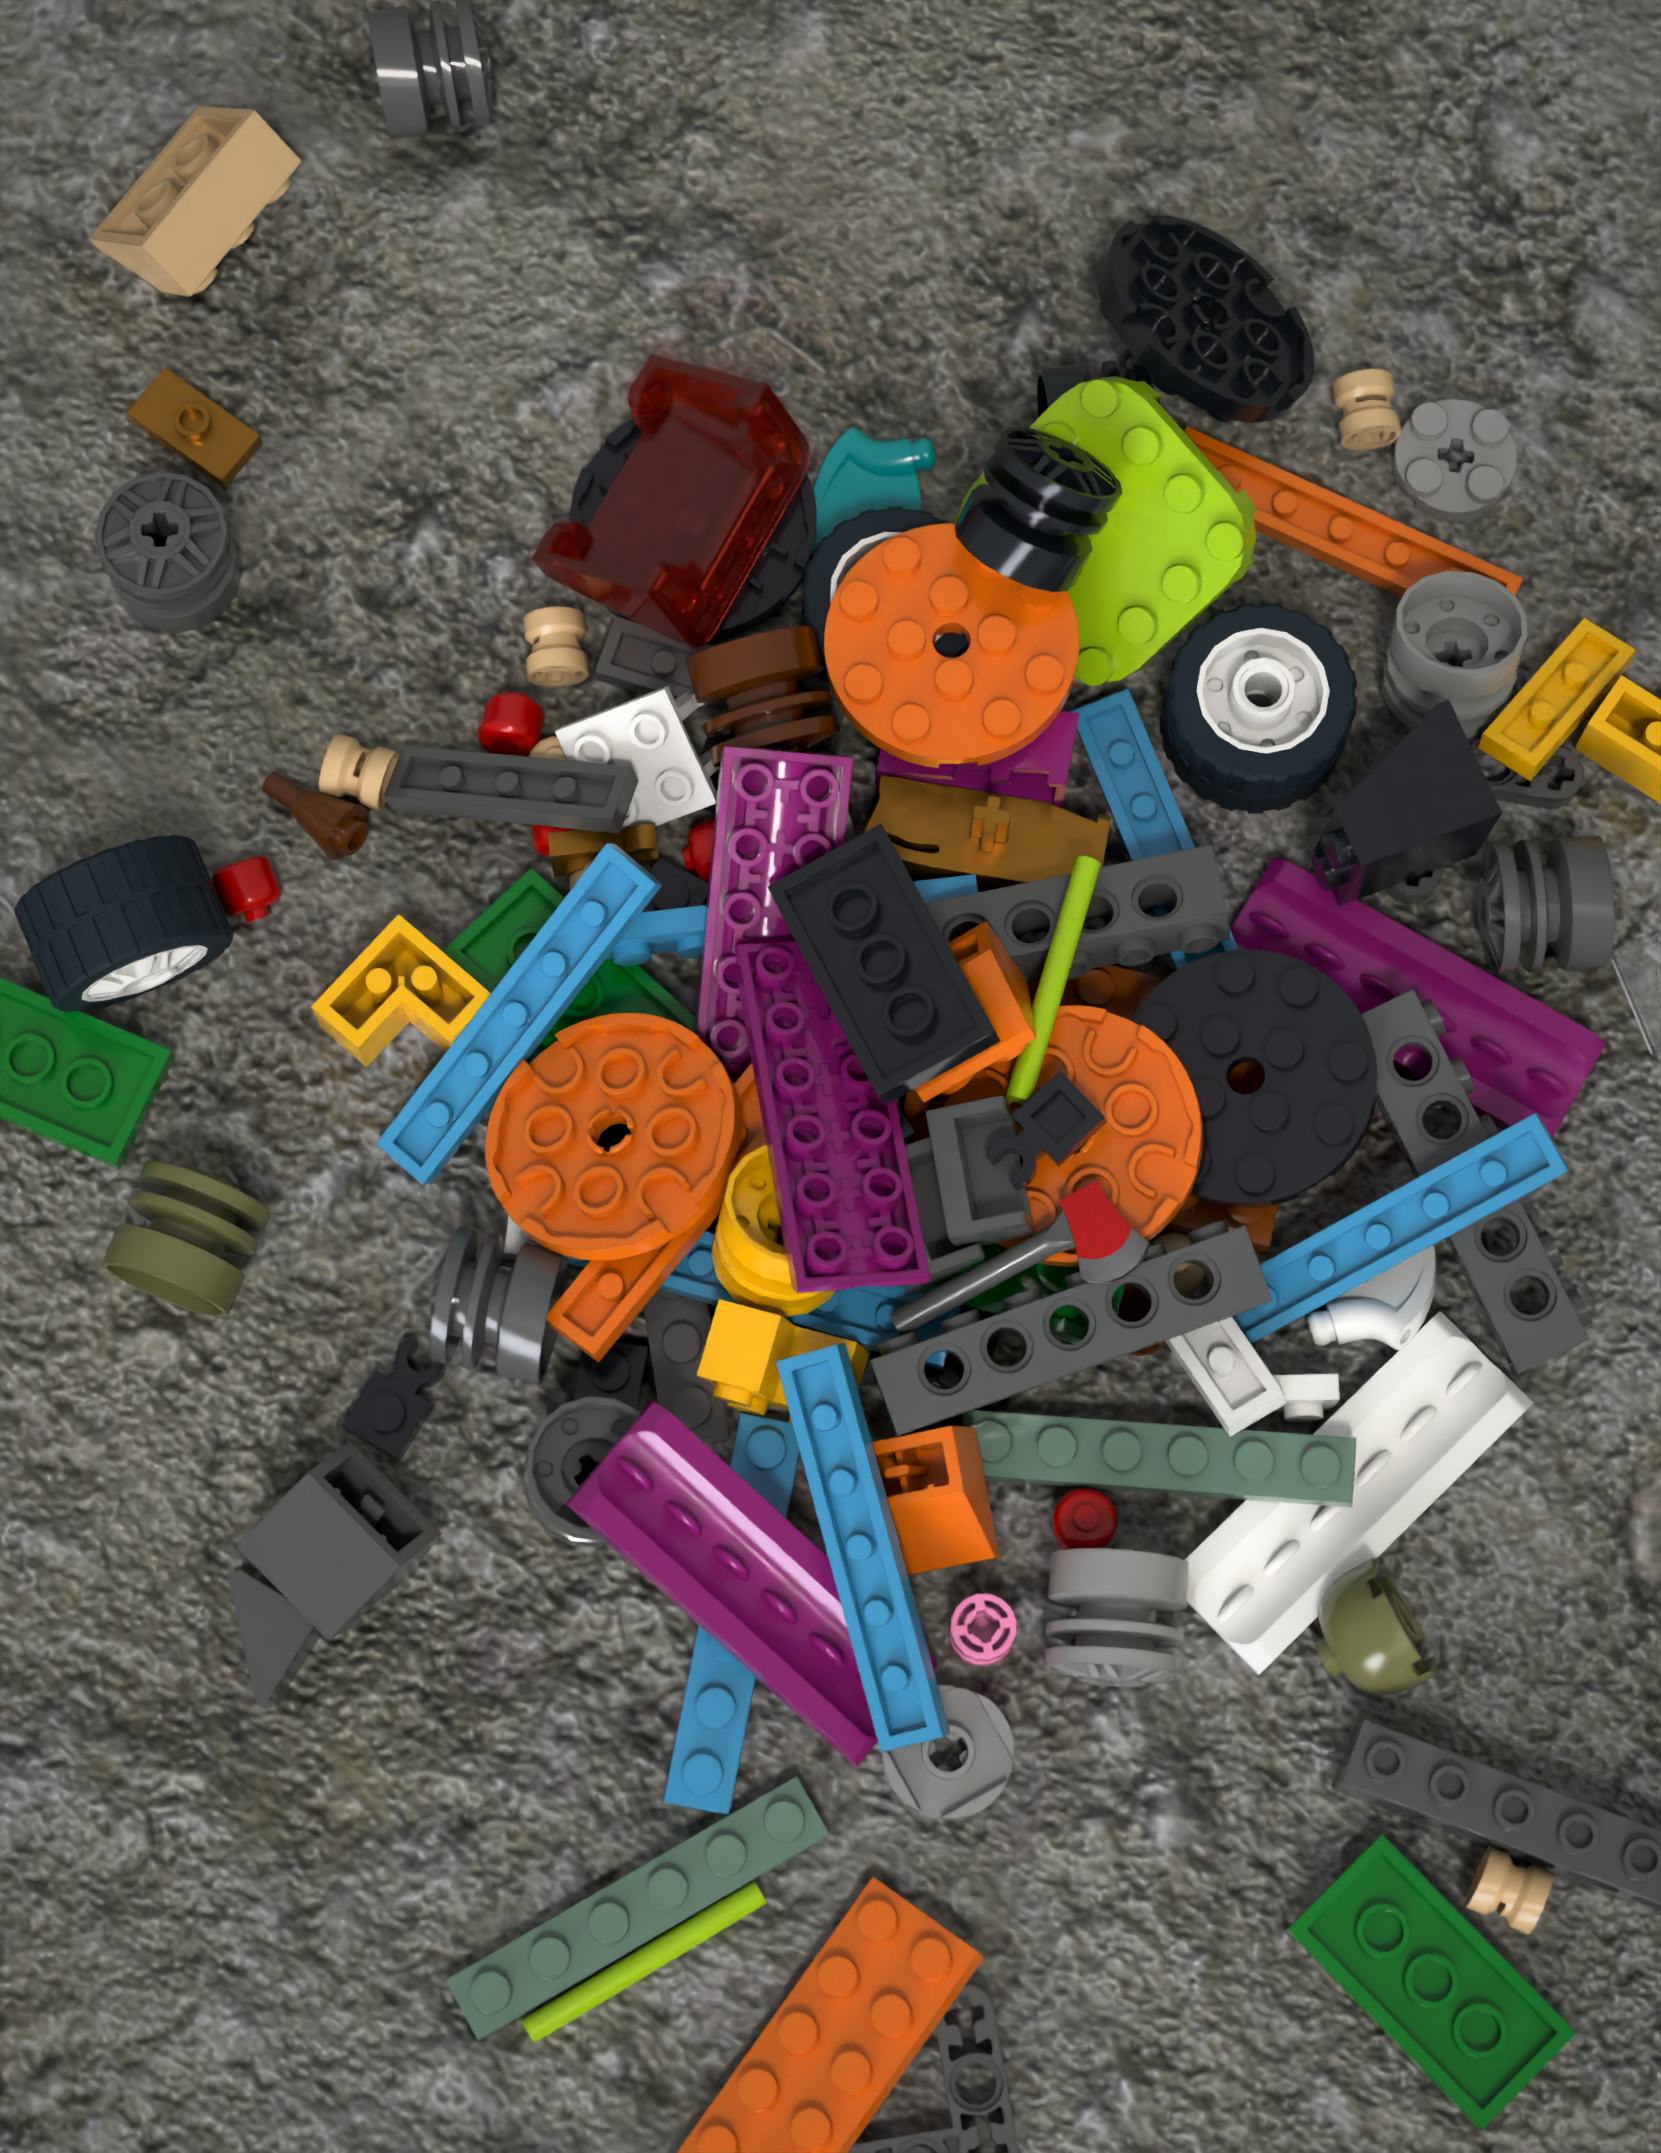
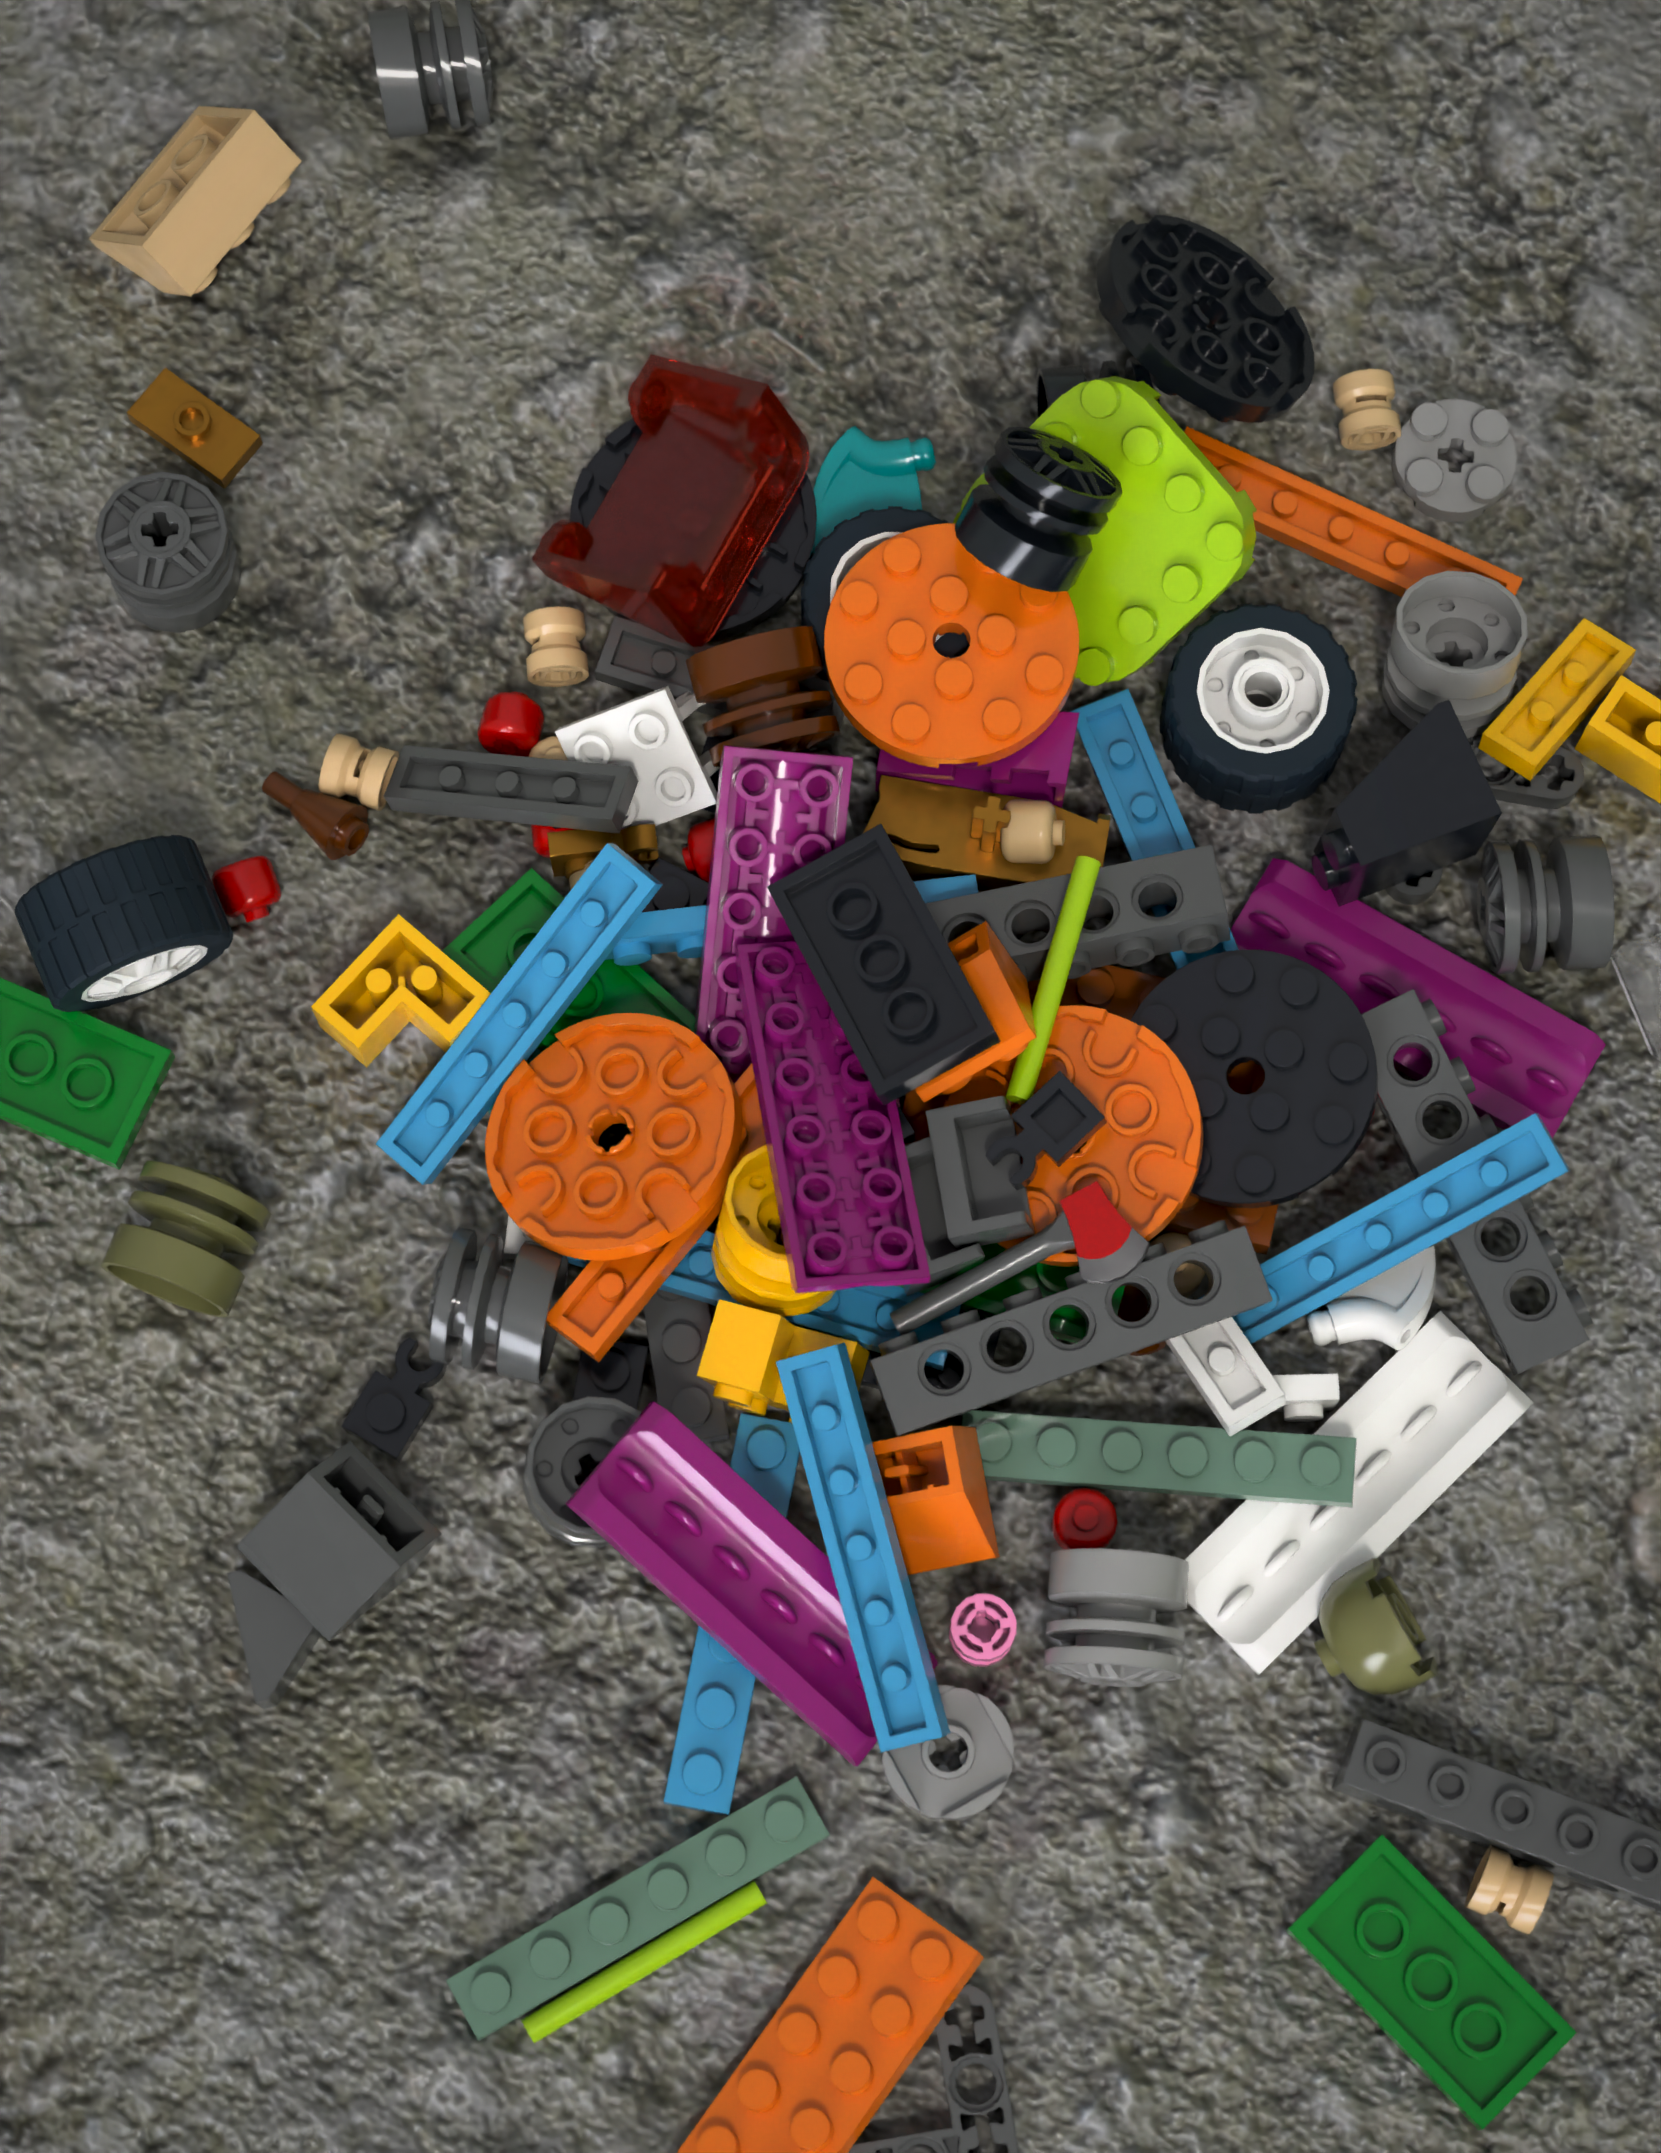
(1031, 832): none -> tan piece

